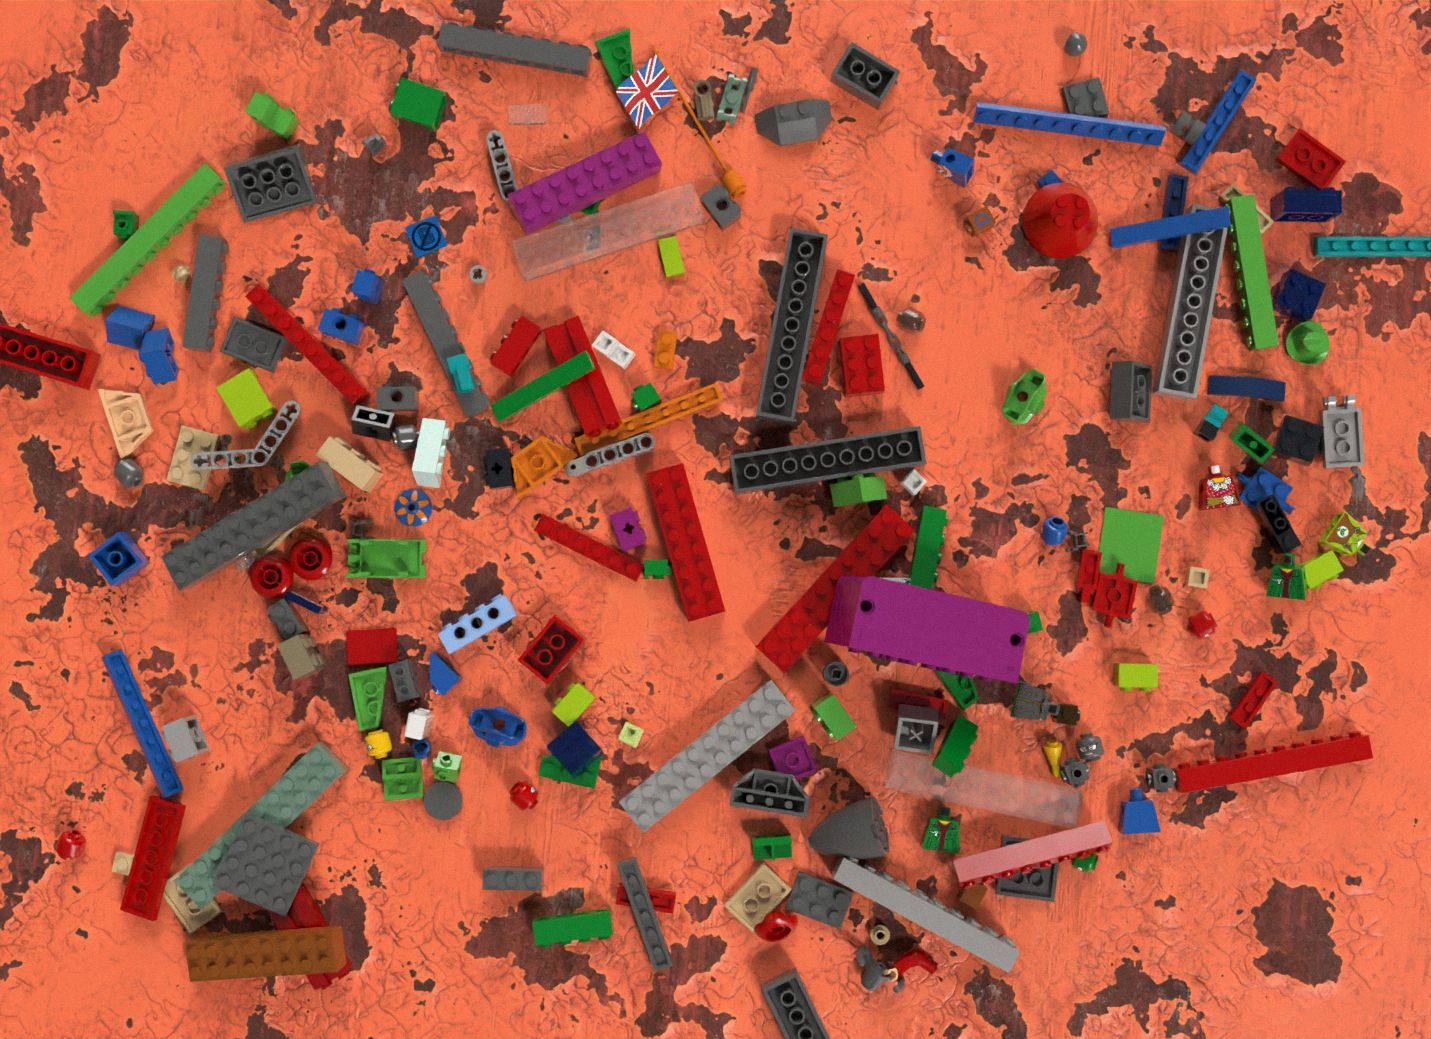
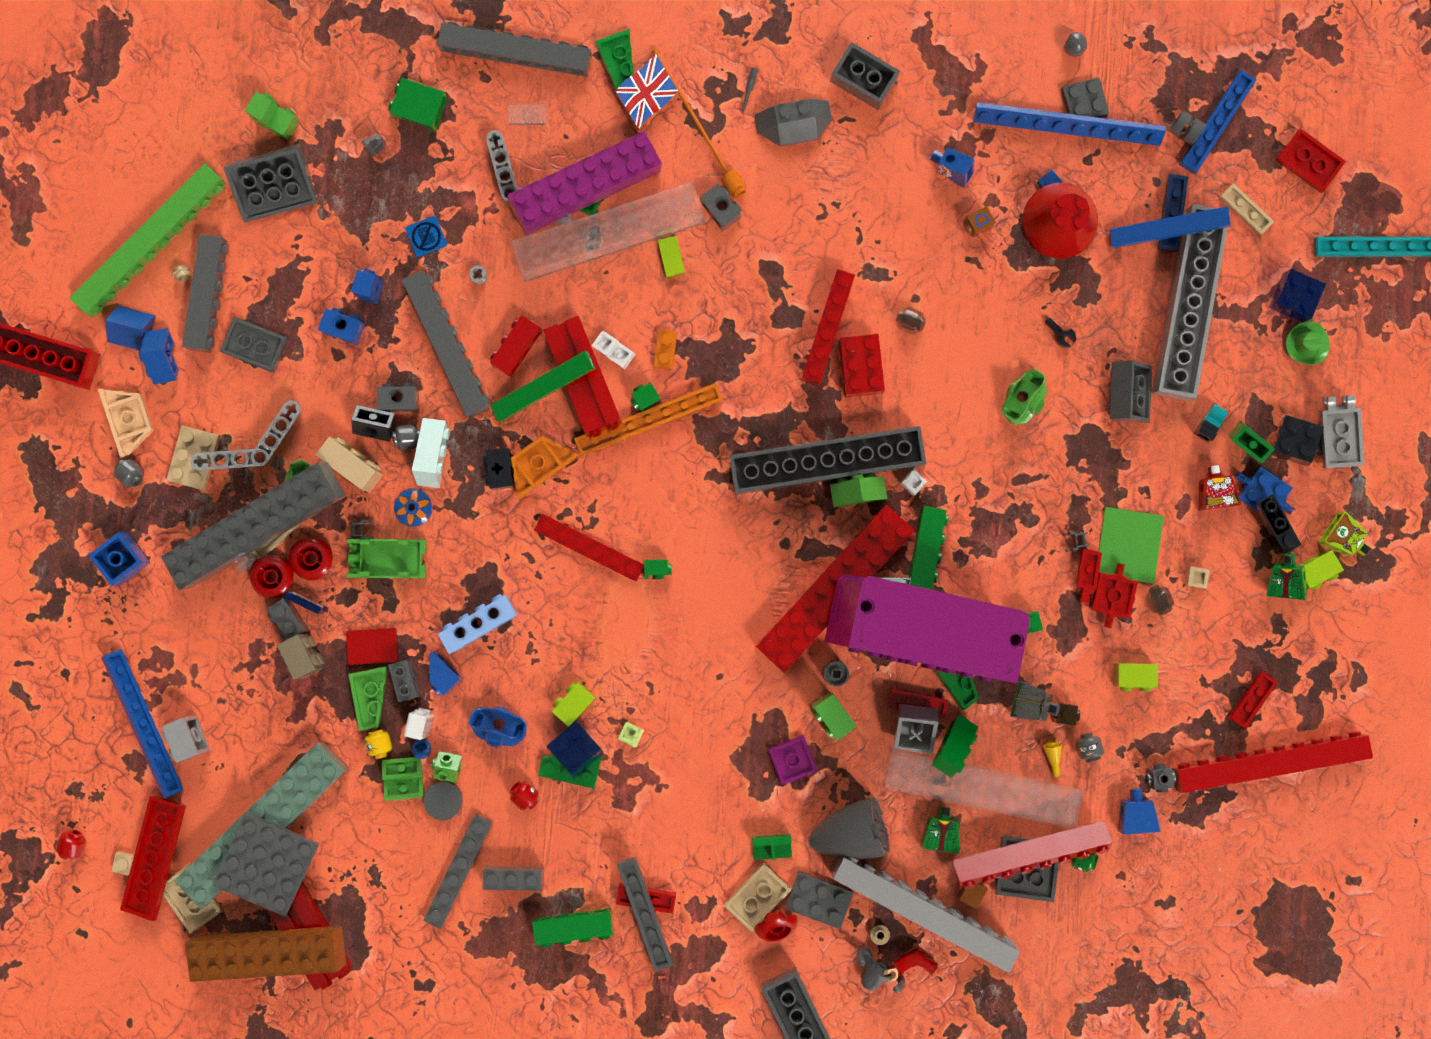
(132, 224): green brick -> none
(246, 399): lime panel -> none
(307, 344): red brick -> none
(458, 871): none -> dark grey plate
(460, 368): teal piece -> none
(551, 649): red brick -> none
(581, 463): light grey piece -> none
(619, 522): magenta brick -> none
(685, 542): red brick -> none
(703, 101): dark tan piece -> none
(706, 755): light grey brick -> none
(731, 99): sand green plate -> none
(770, 793): dark grey wedge -> none
(791, 326): dark grey brick -> none
(878, 313): piece -> none
(1053, 531): blue head -> none
(1061, 333): none -> black bar
(1068, 769): dark grey brick -> none
(1202, 625): red head -> none
(1246, 387): dark blue slope -> none
(1251, 273): bright green brick -> none
(1306, 205): clear blue brick -> none

